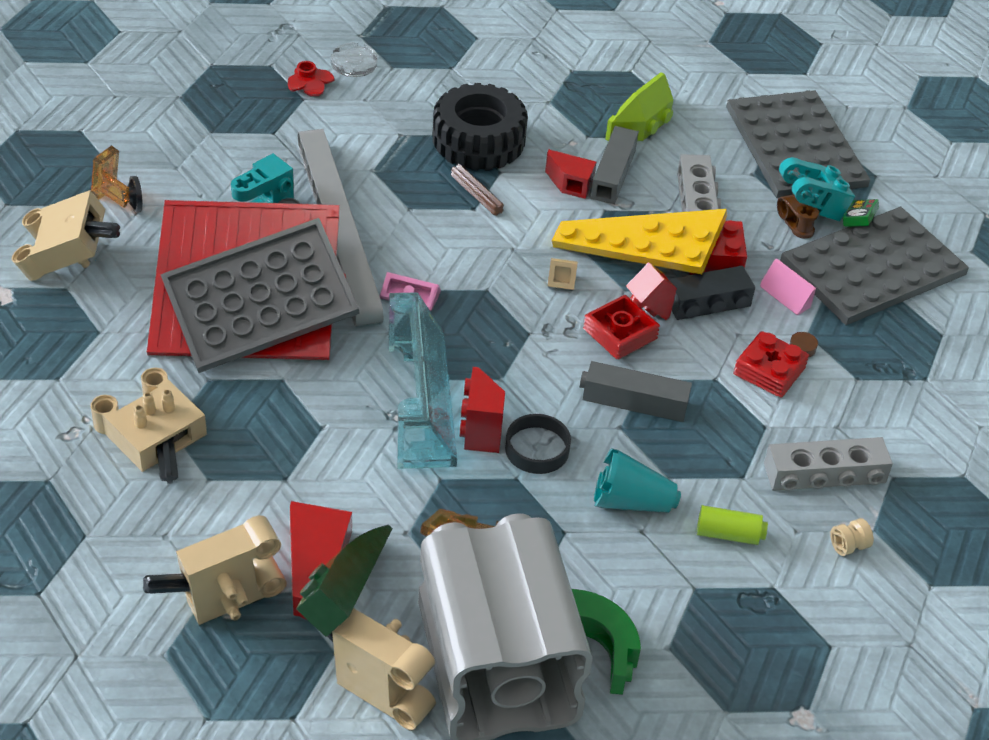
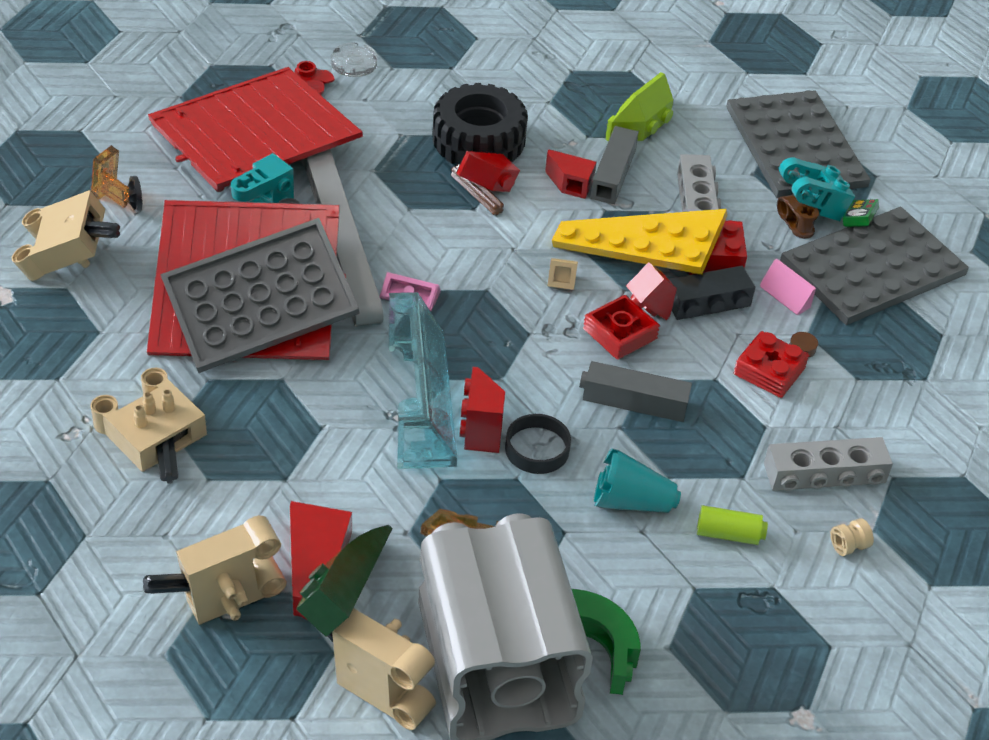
(249, 121): none -> red door
(489, 170): none -> red slope

